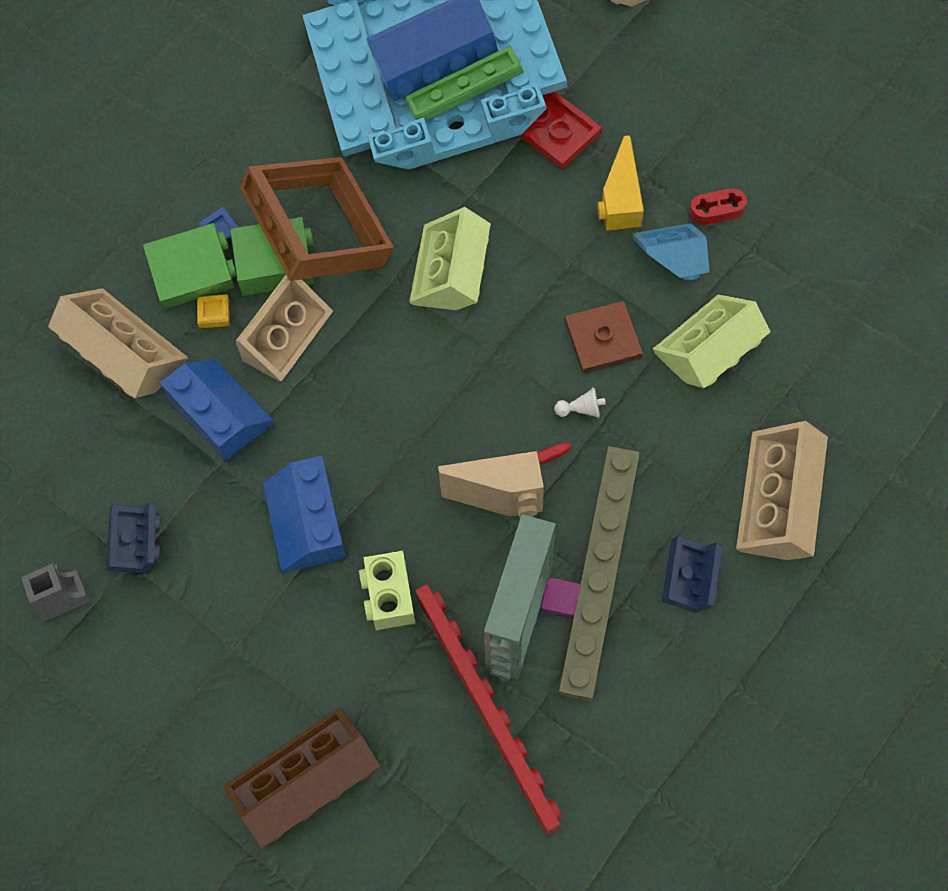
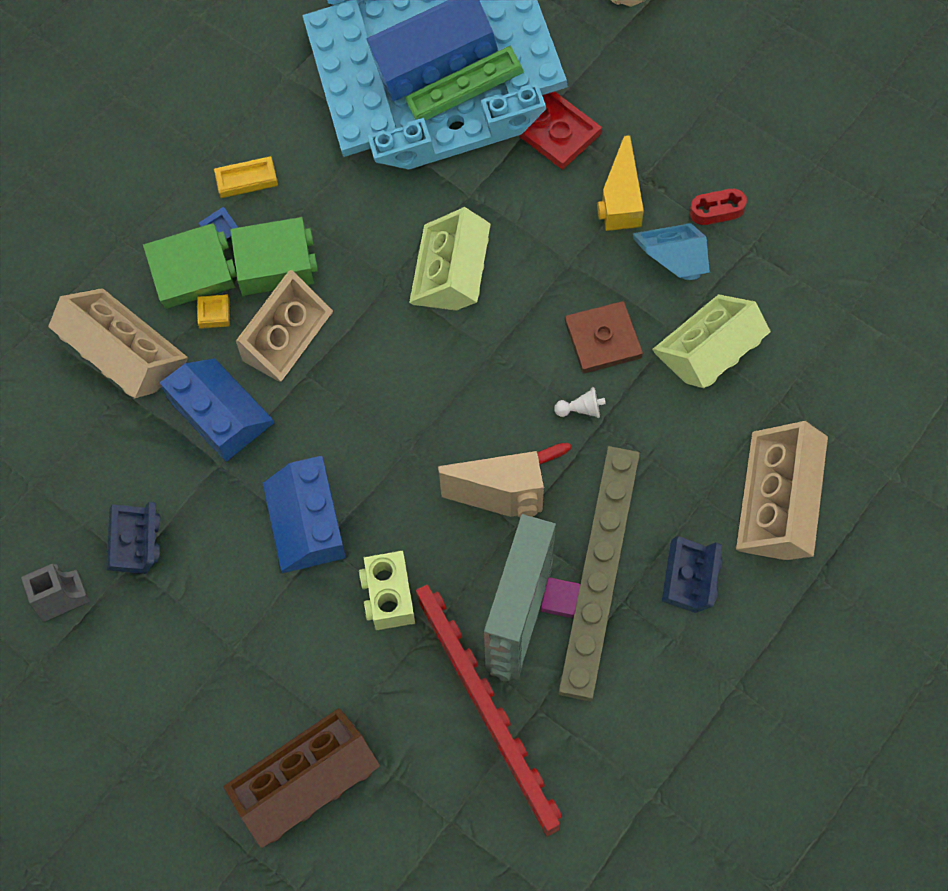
(245, 177): none -> yellow tile
(258, 191): dark orange window -> none

